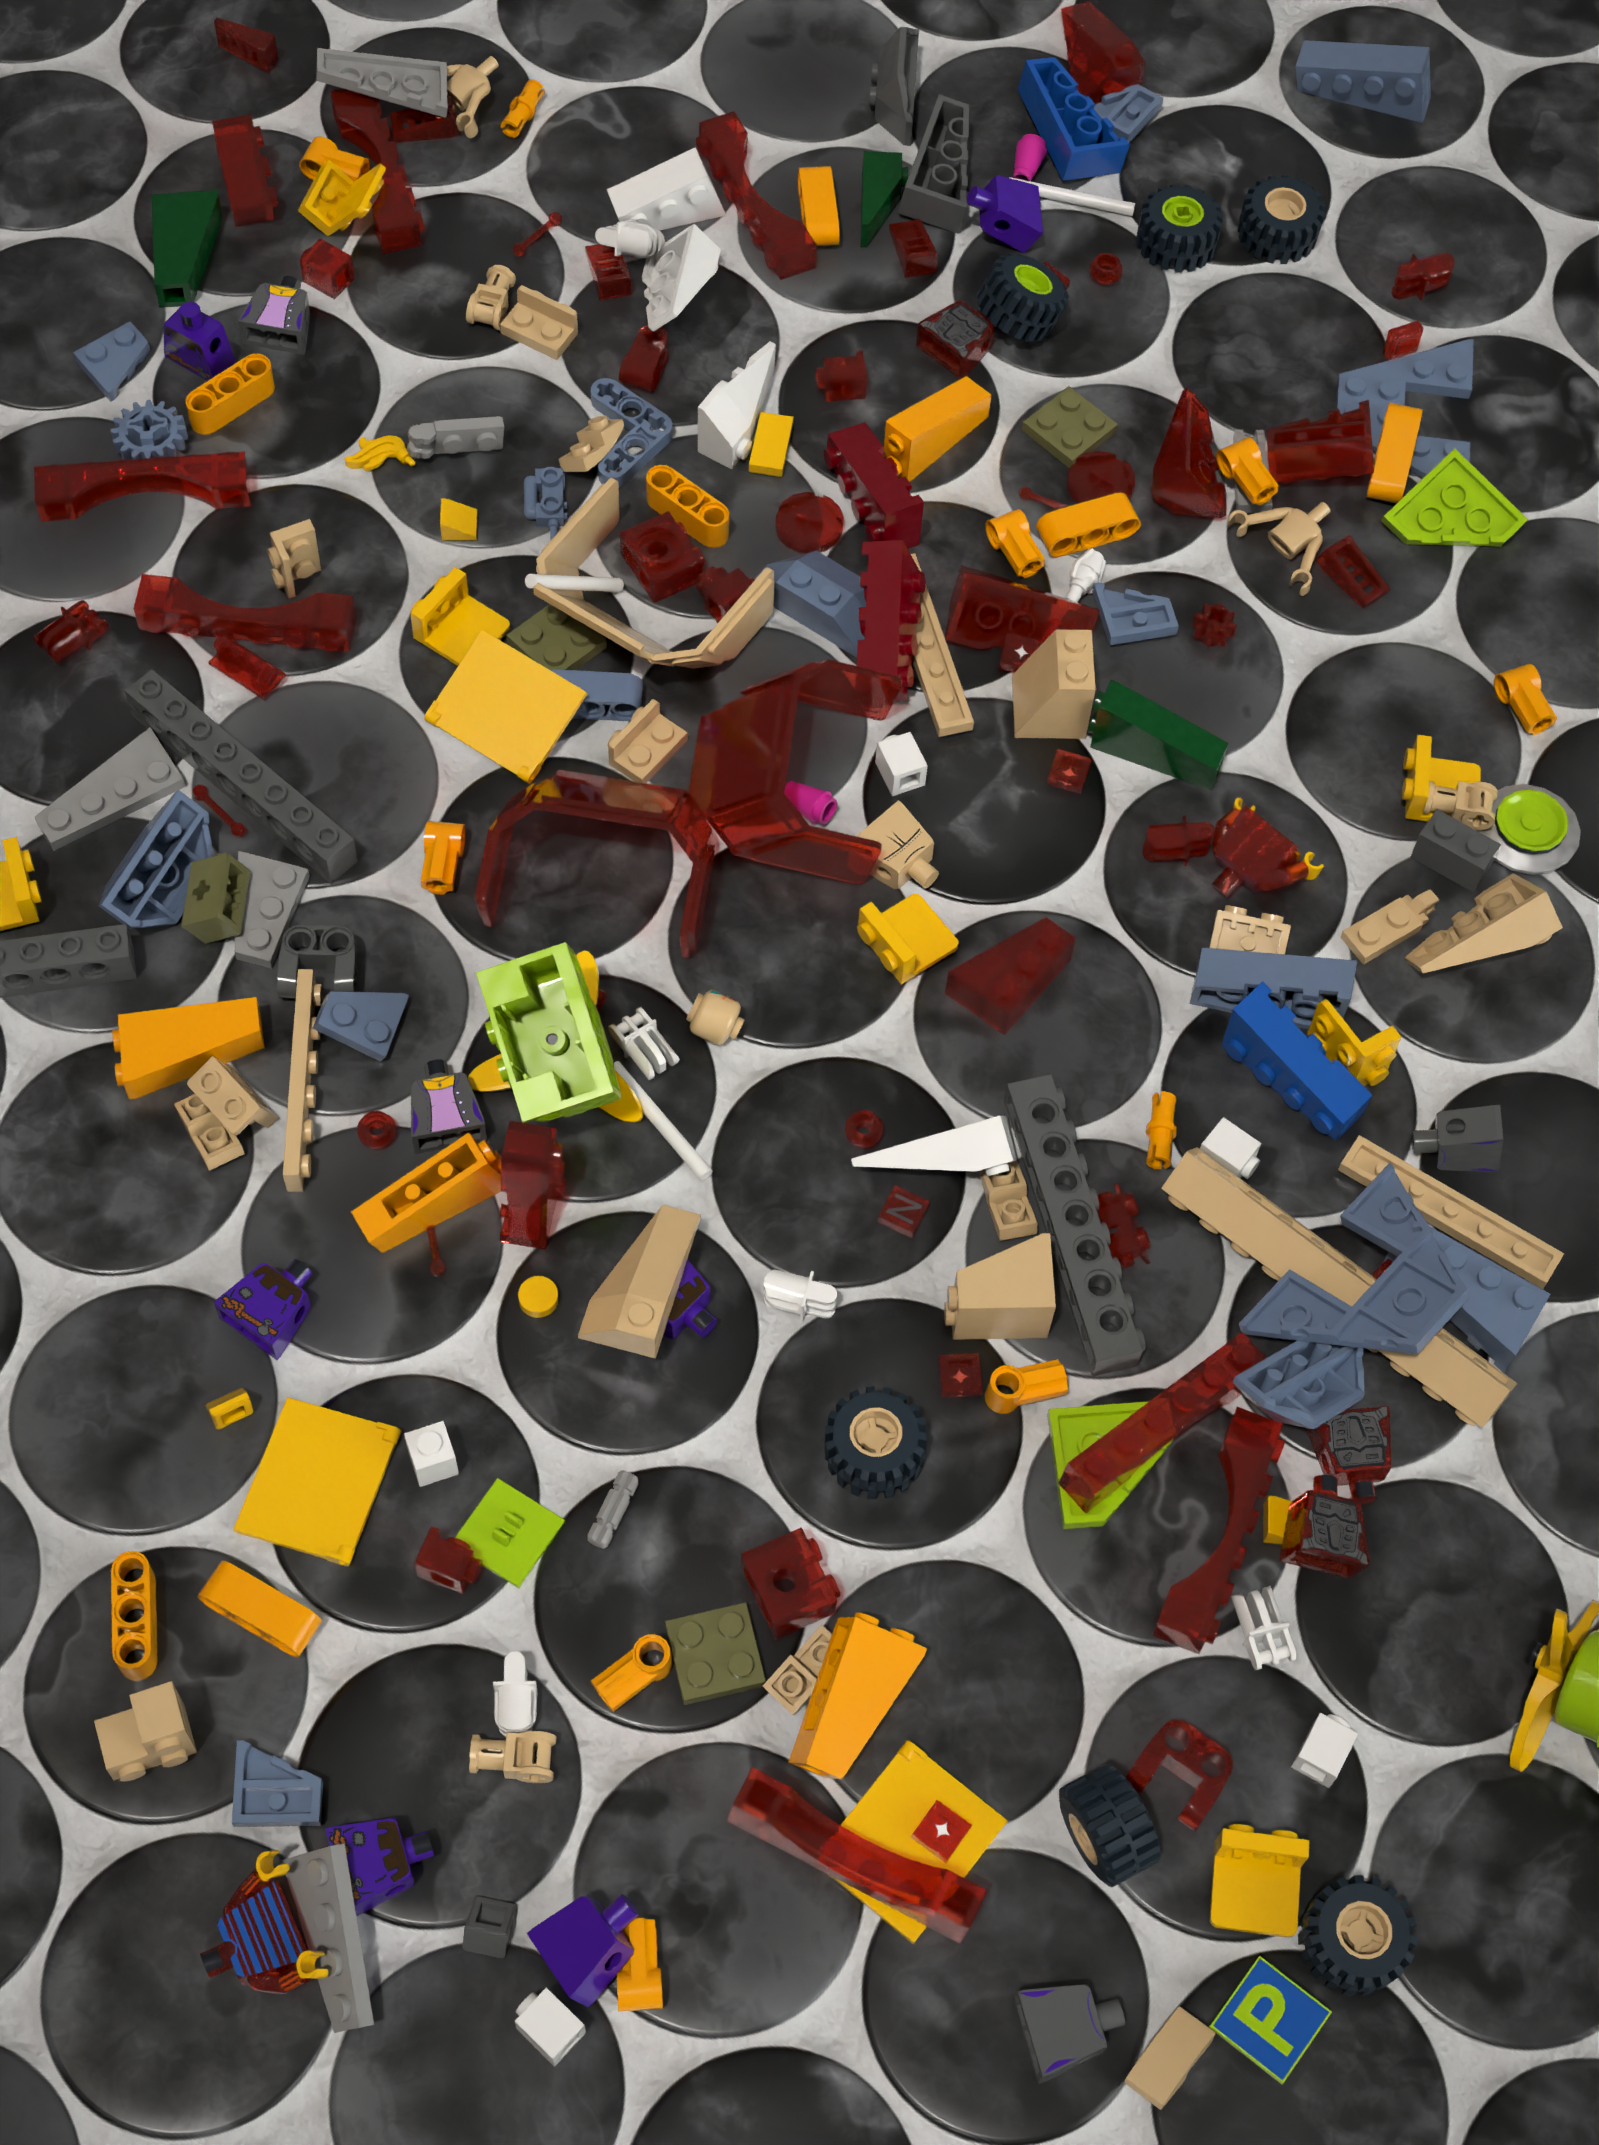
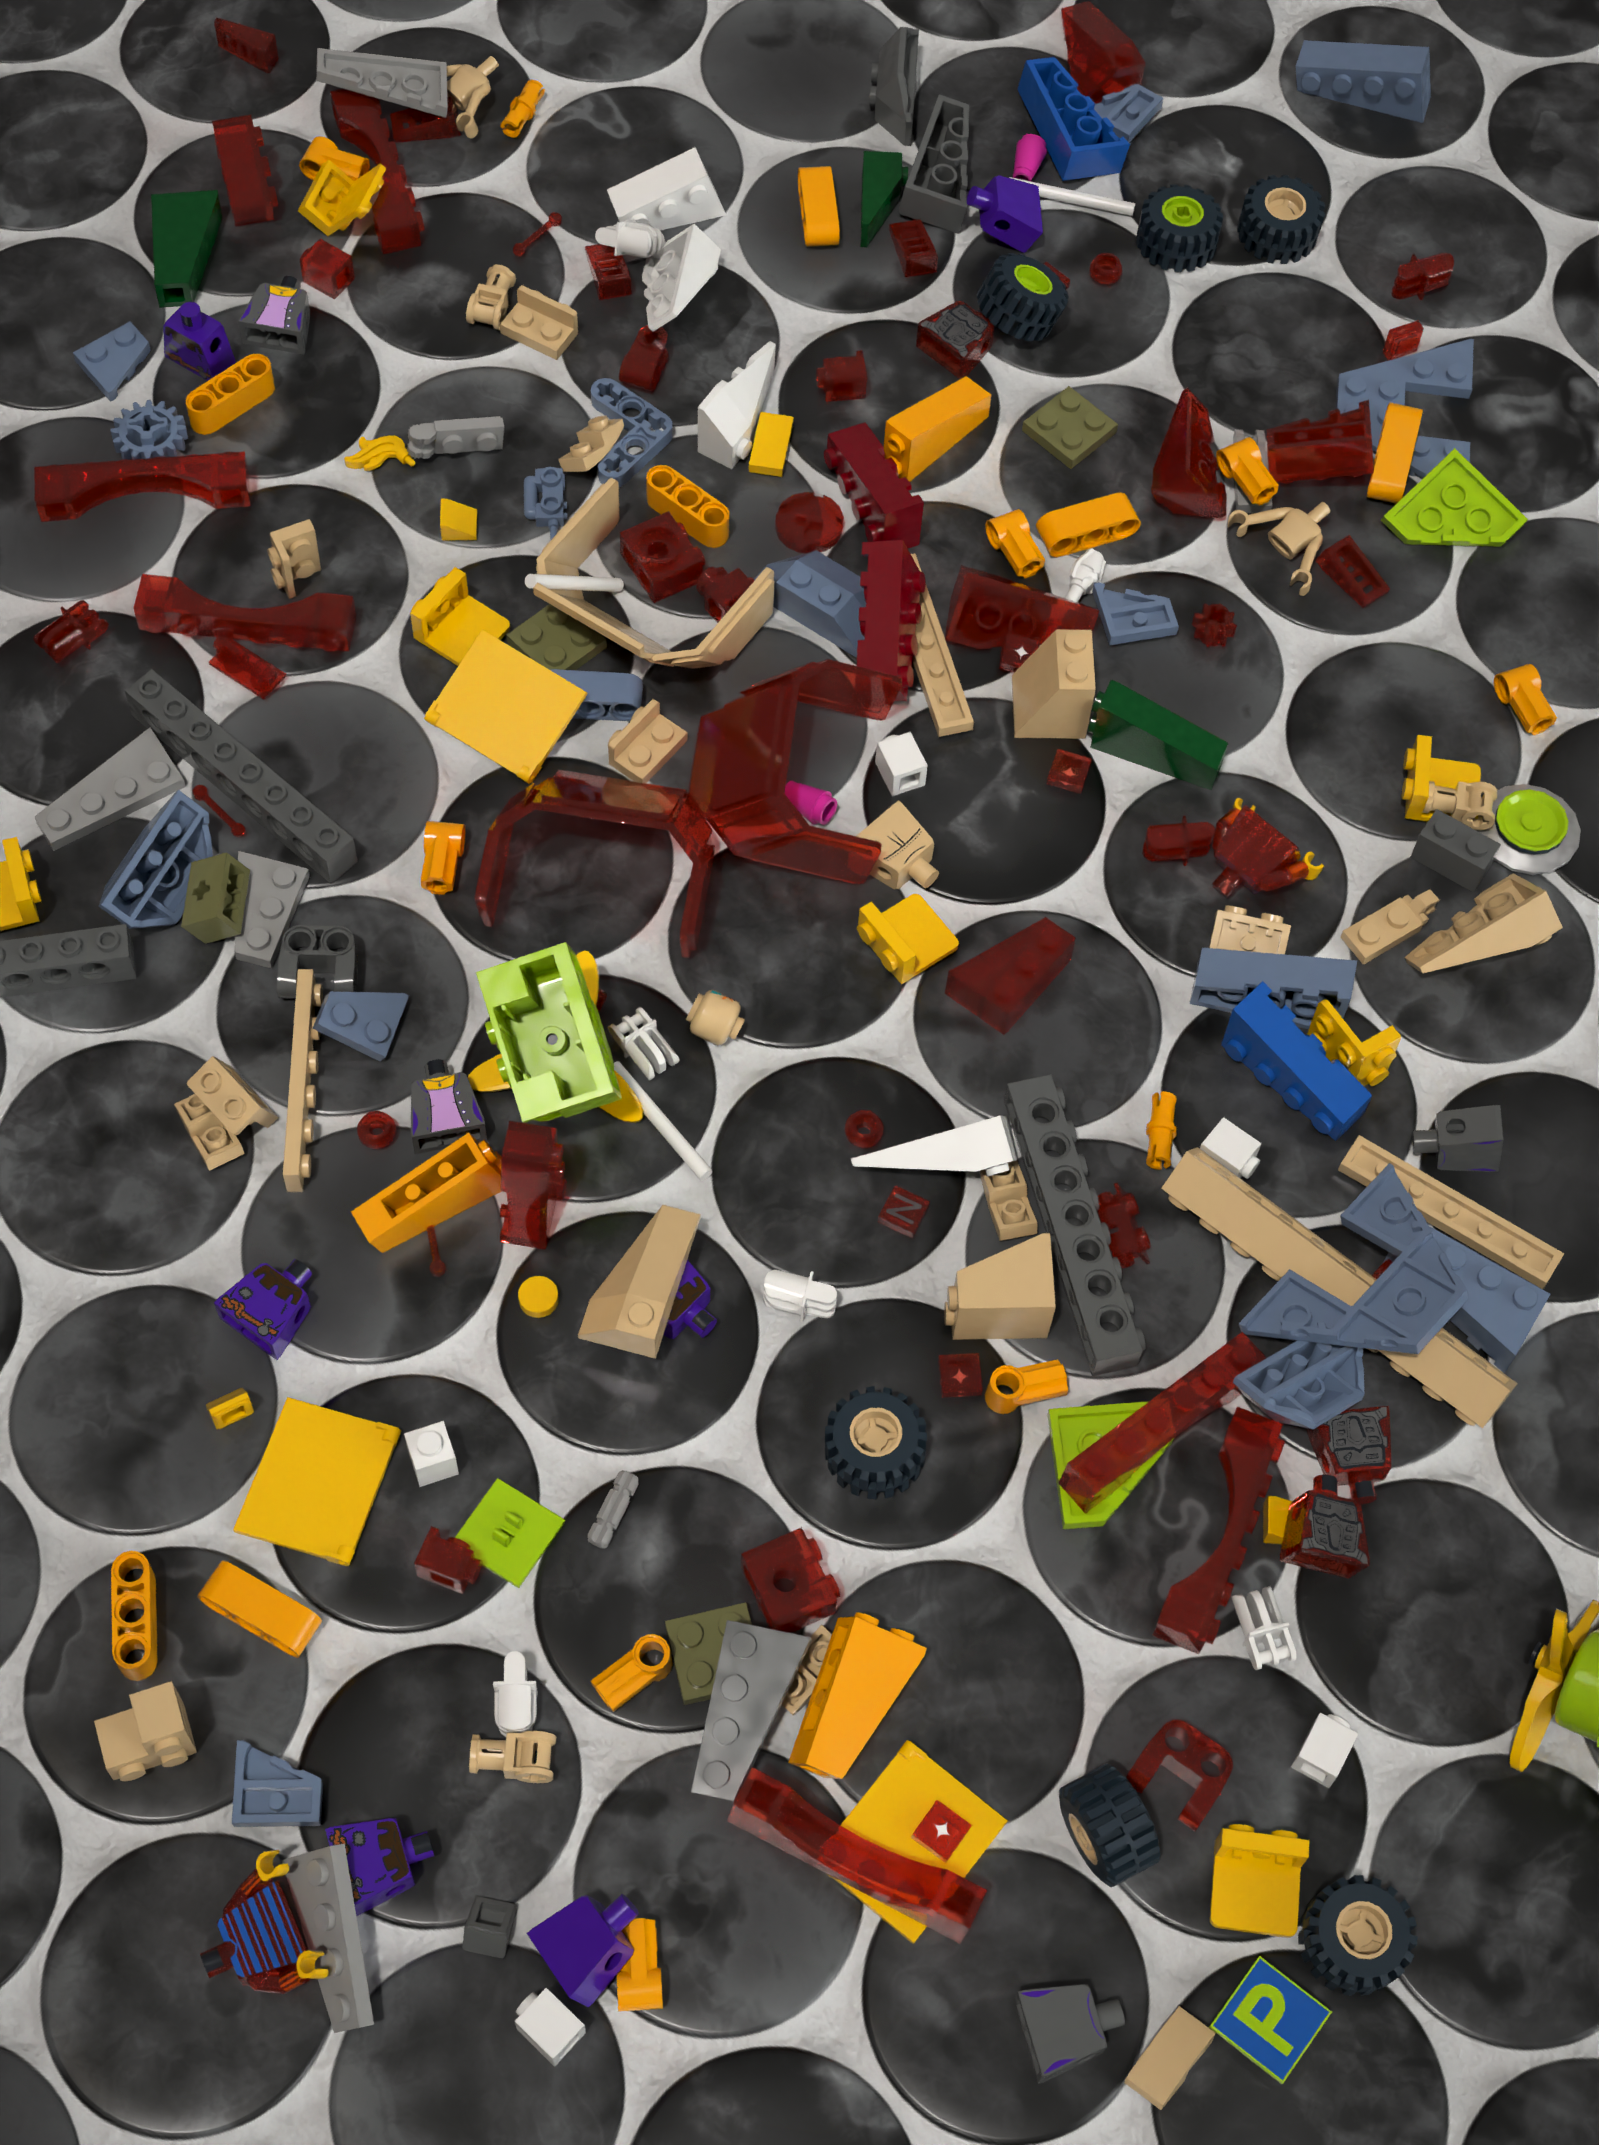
(177, 1041): light orange slope -> none
(747, 1692): none -> wedge
(783, 240): clear red arch -> none
(1026, 493): clear red hinge -> none
(1098, 476): clear red tile -> none

